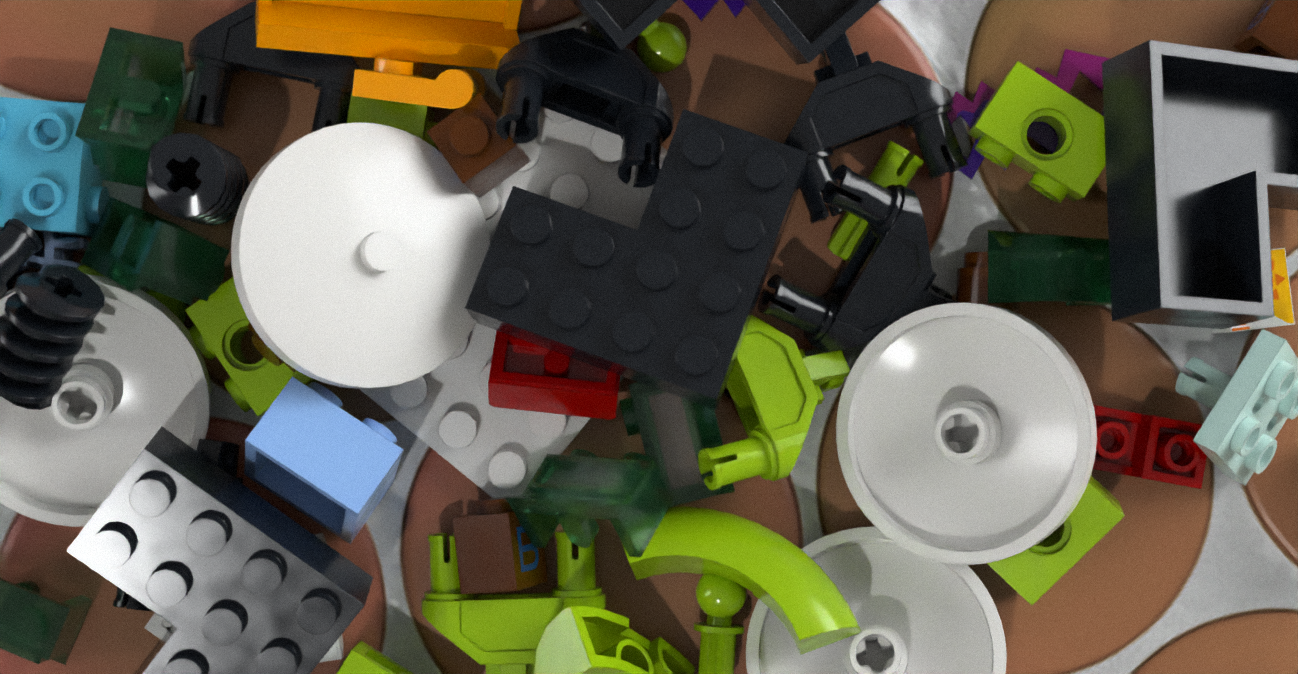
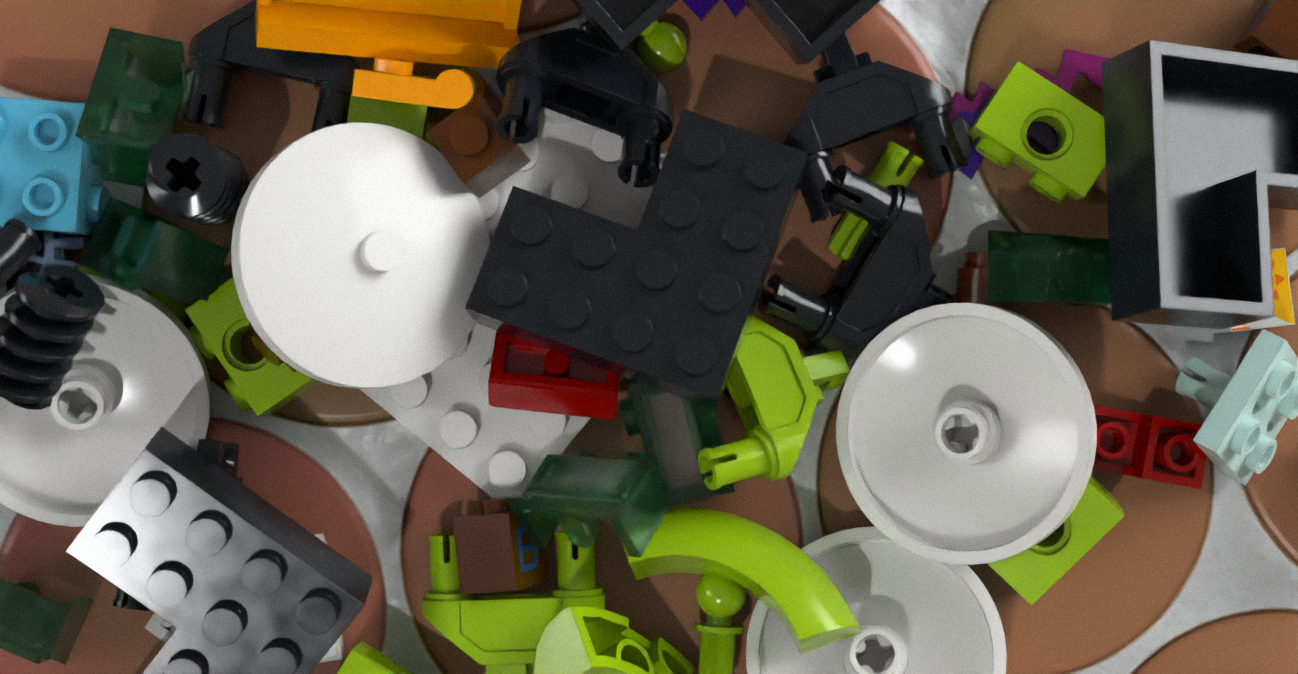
(322, 458): light blue piece -> none

